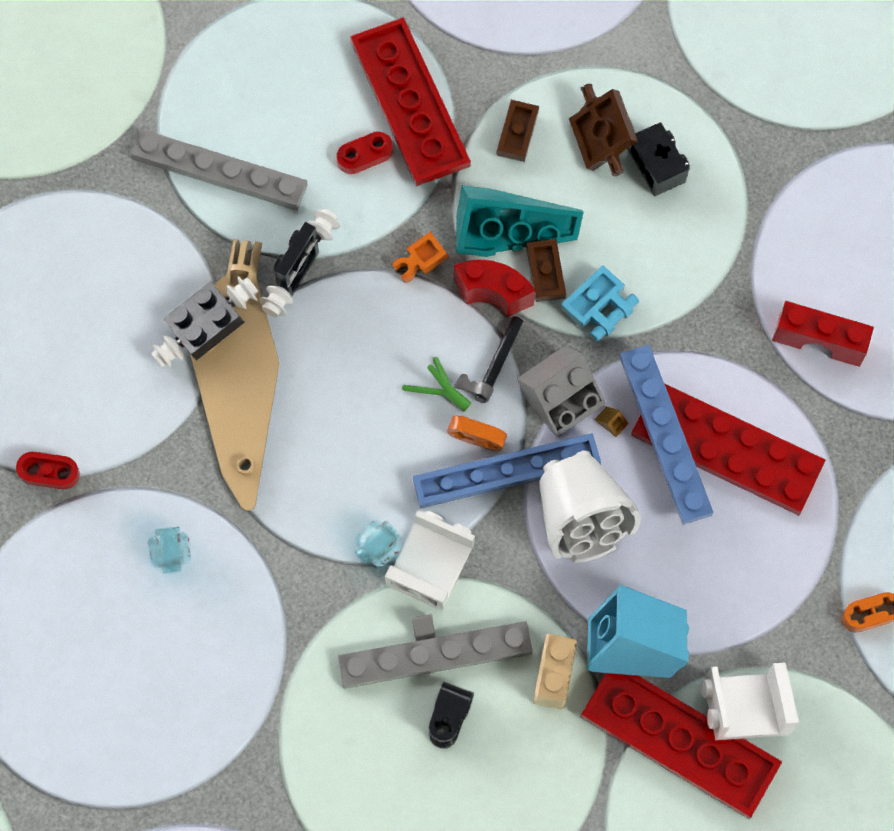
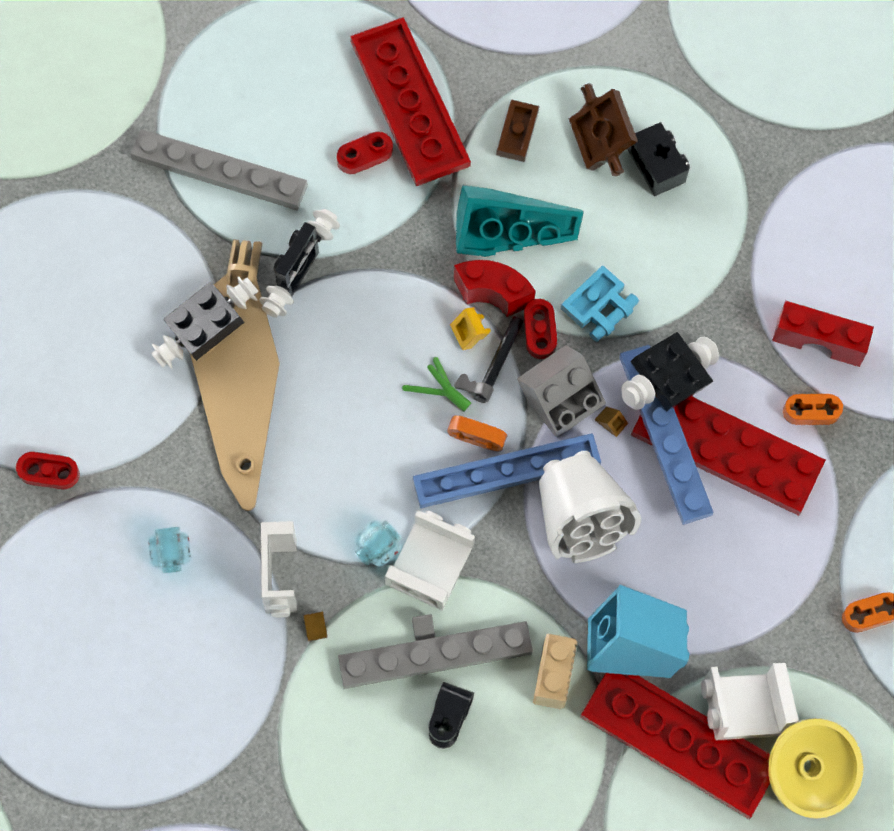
(276, 538): none -> white panel
(315, 626): none -> pearl gold piece
(424, 255): orange plate -> none
(468, 328): none -> yellow tile
(541, 330): none -> red plate
(546, 270): reddish brown plate -> none
(670, 372): none -> black plate
(813, 402): none -> orange beam
(833, 773): none -> light yellow dish

